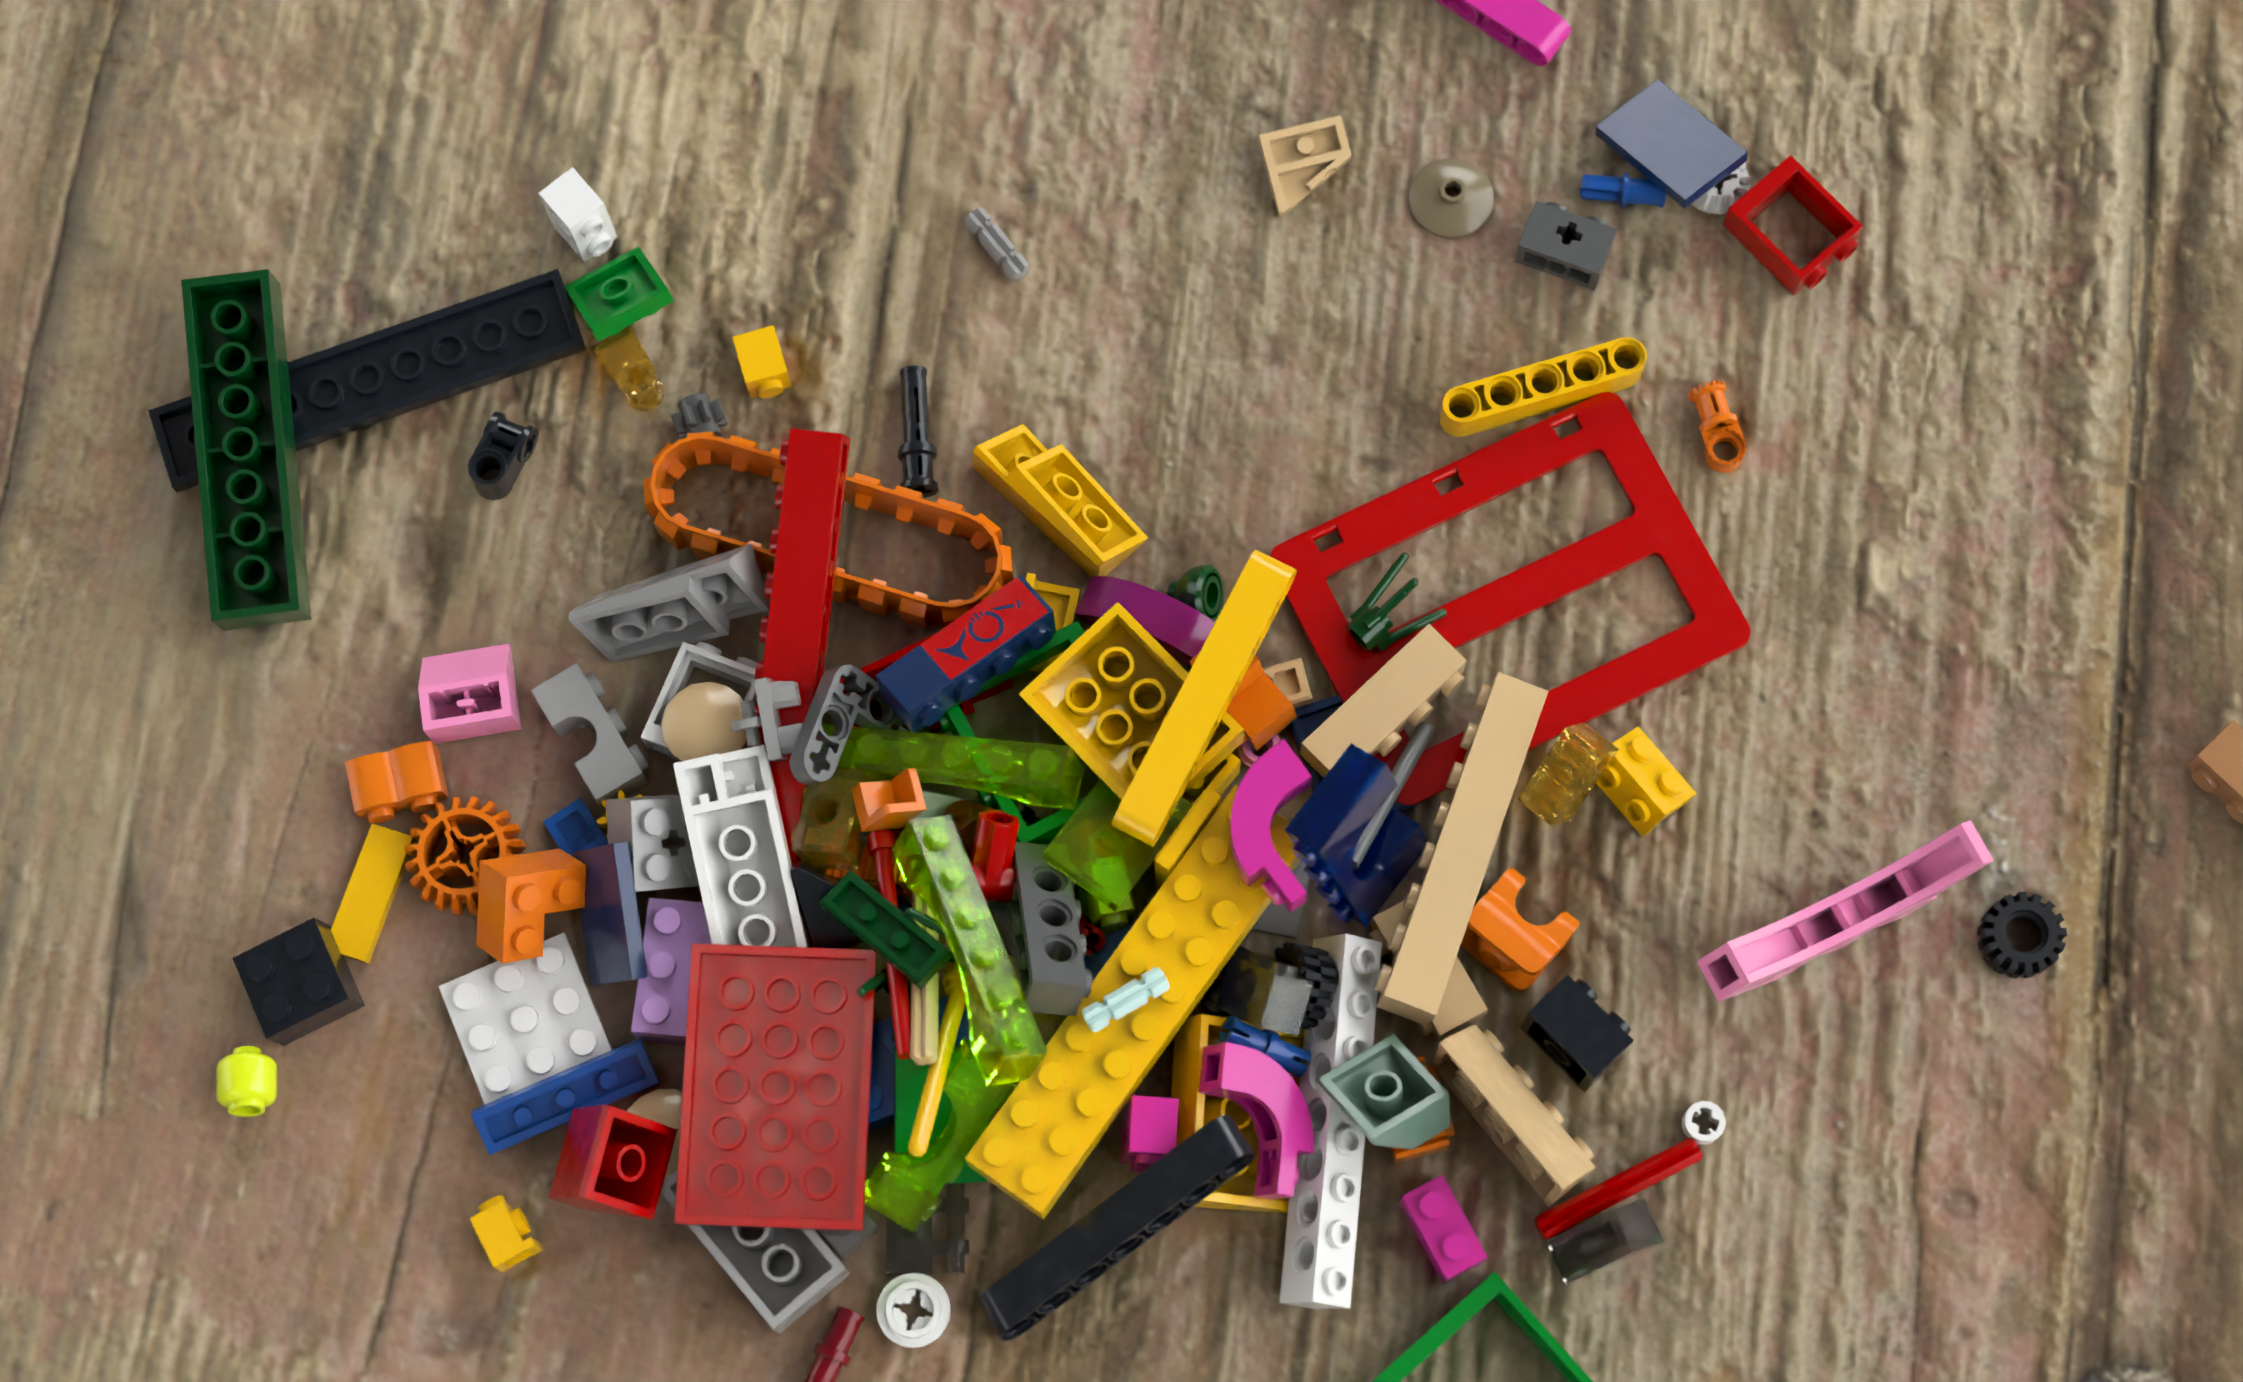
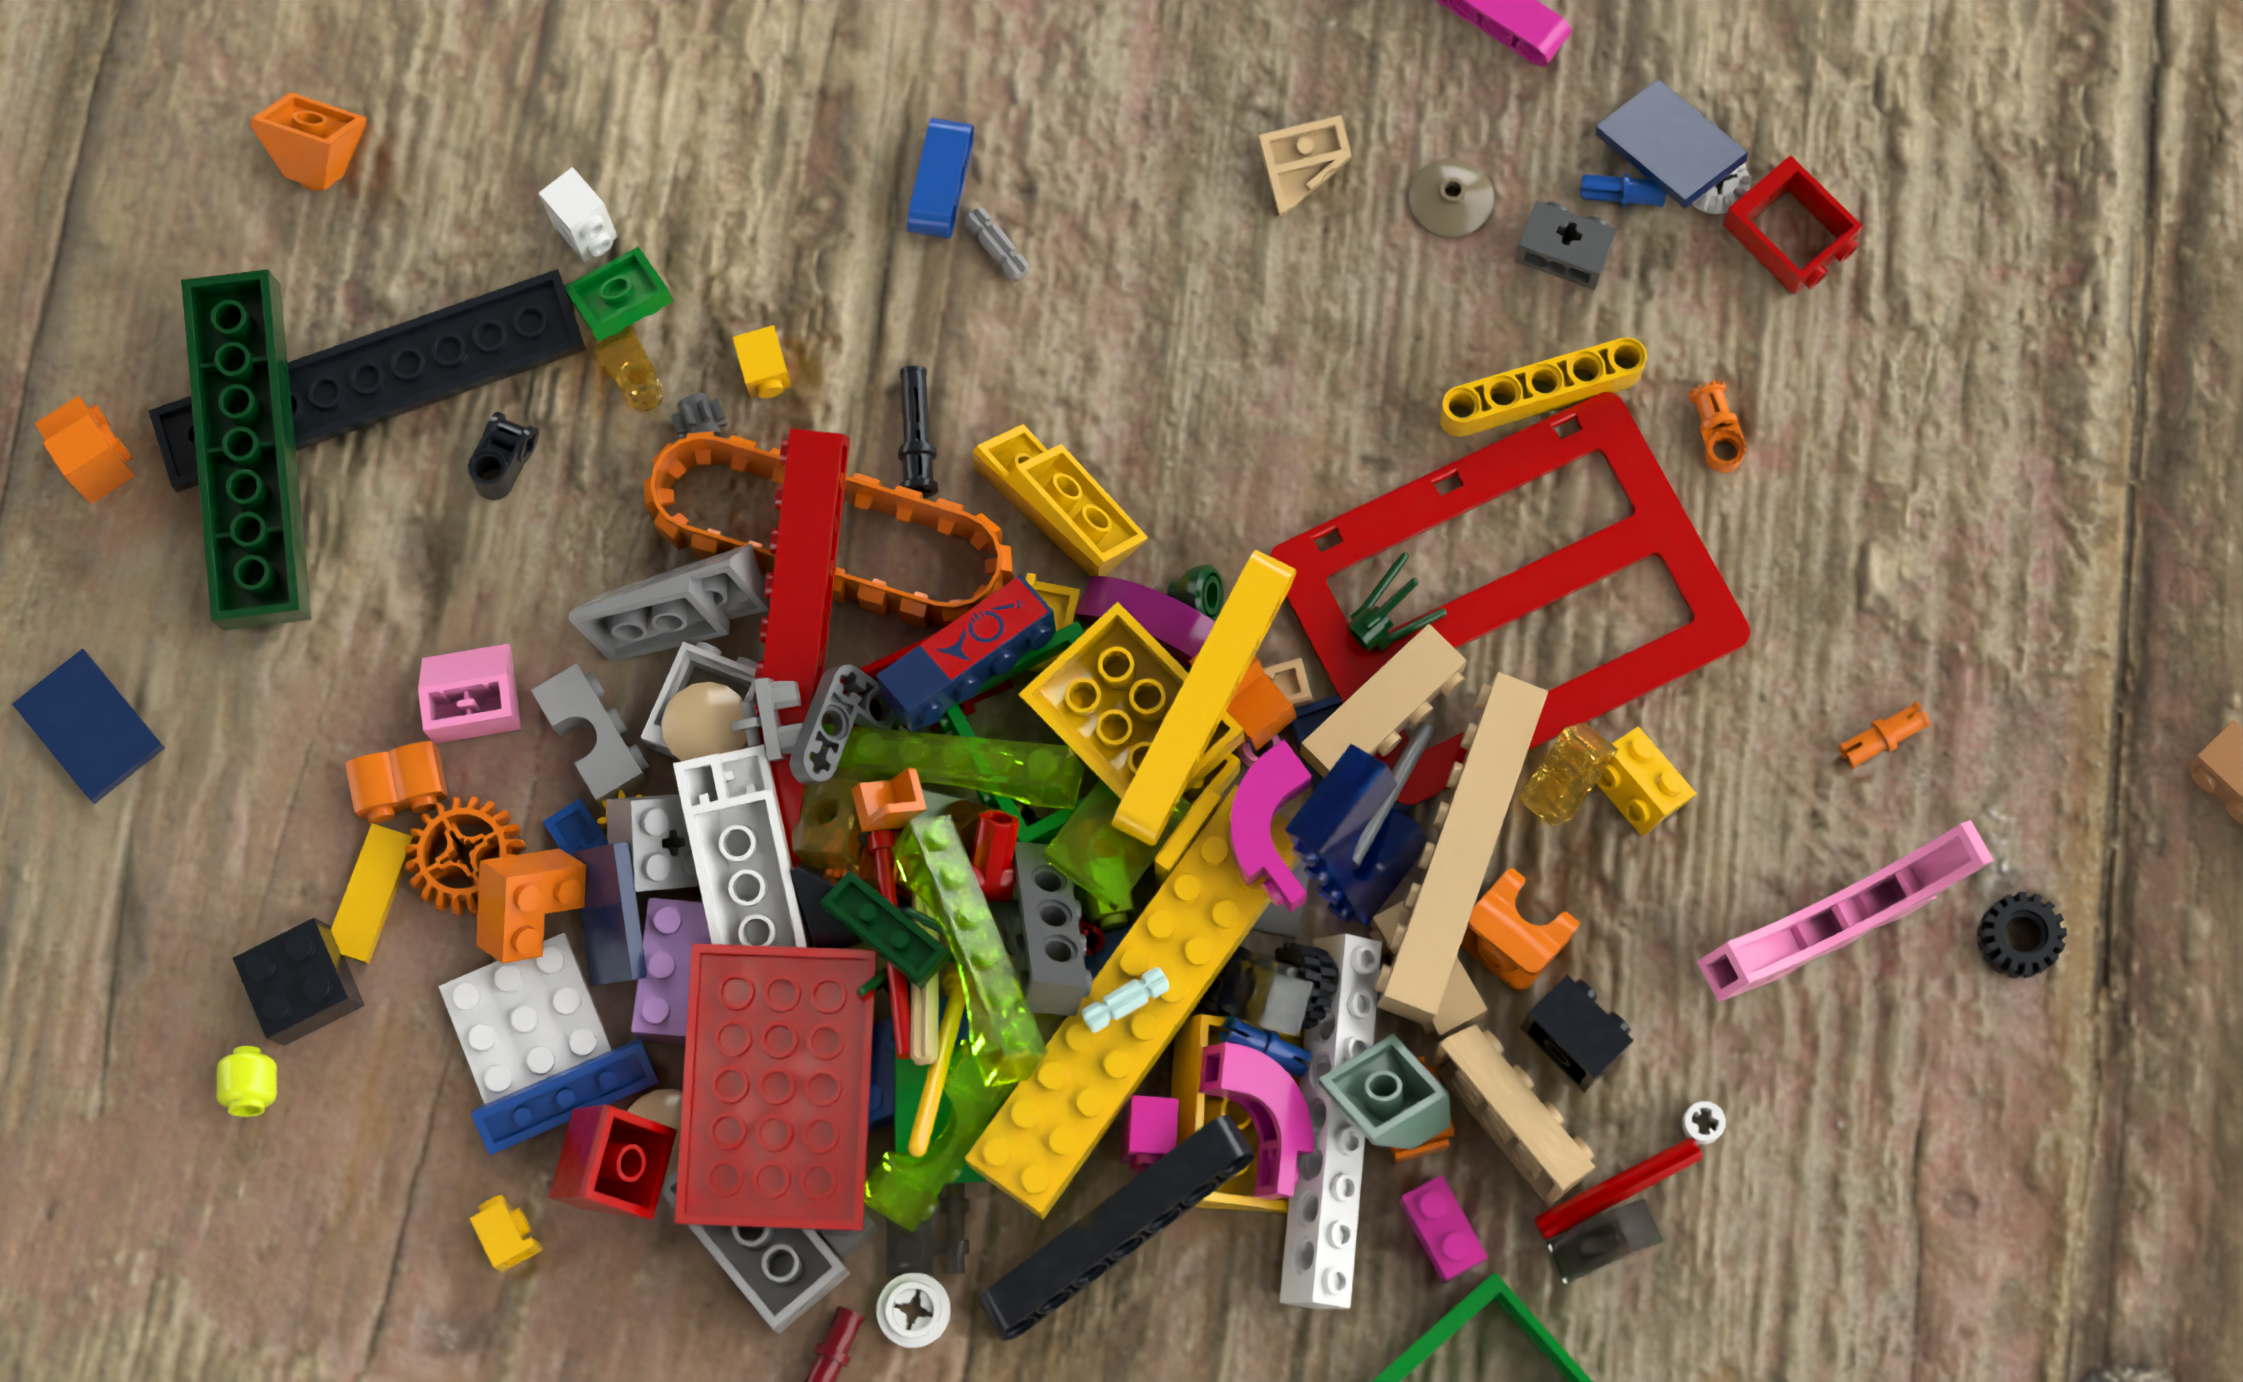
(86, 448): none -> orange brick
(88, 726): none -> dark blue tile
(309, 139): none -> orange slope
(940, 178): none -> blue beam
(1884, 735): none -> orange pin

